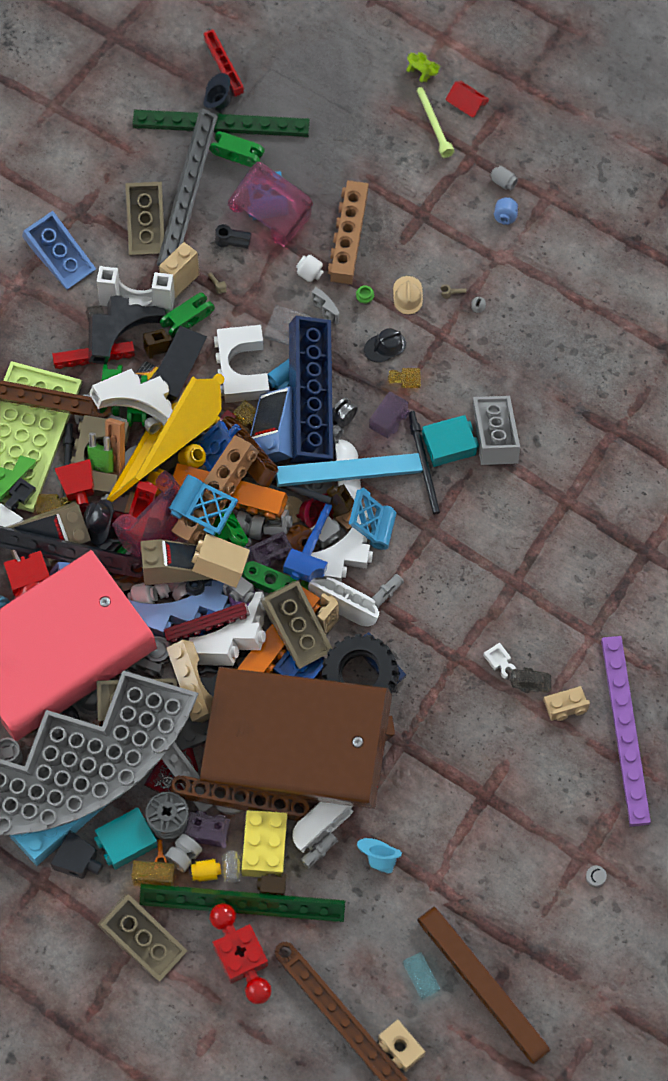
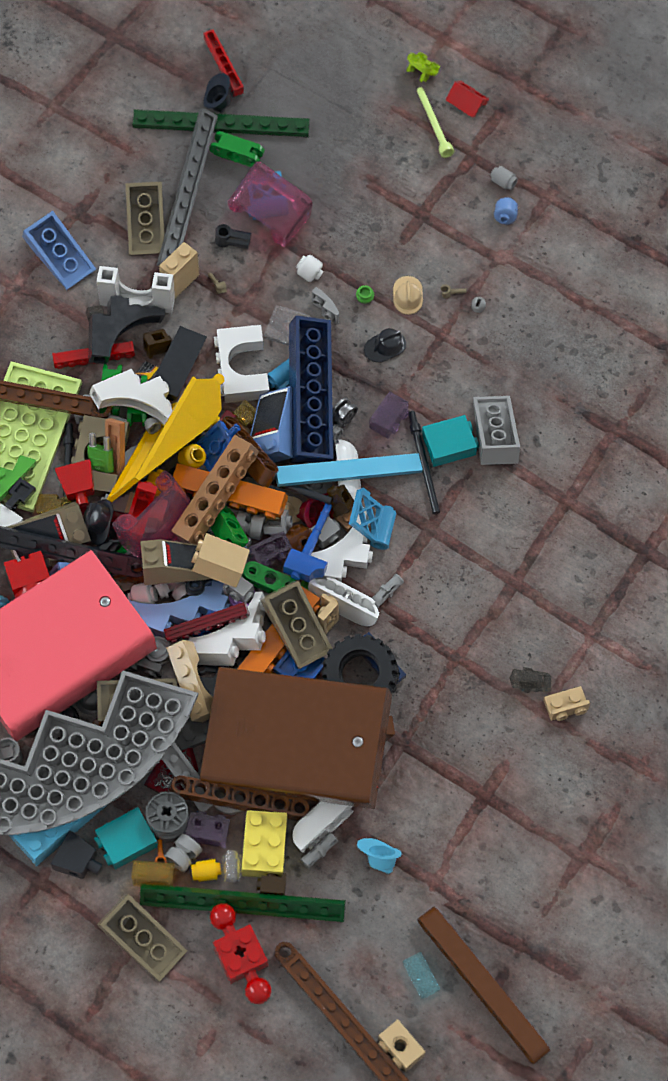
(187, 501): dark azure piece -> none
(188, 314): green piece -> none
(352, 192): medium nougat brick -> none
(408, 377): clear yellow plate -> none
(499, 658): white plate -> none
(596, 876): light grey tile -> none
(625, 731): medium lavender plate -> none

